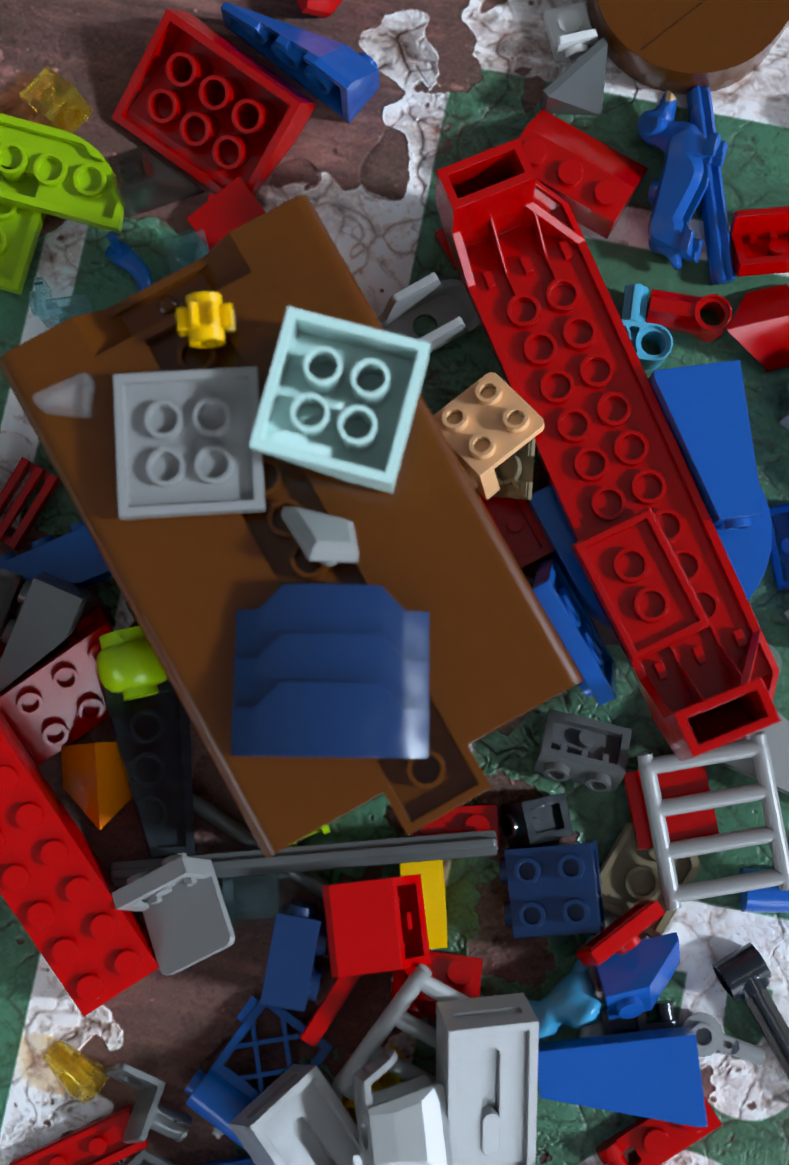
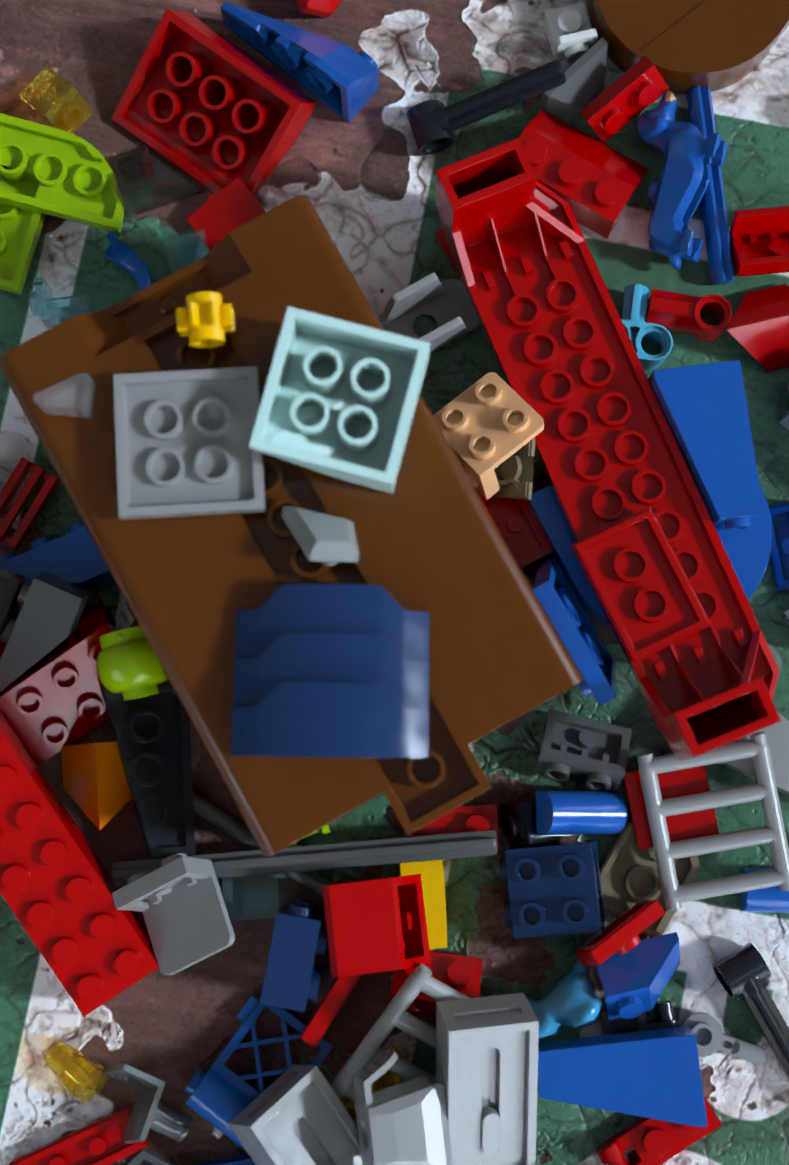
(435, 124): none -> black axle
(580, 812): none -> blue brick
(625, 99): none -> red plate

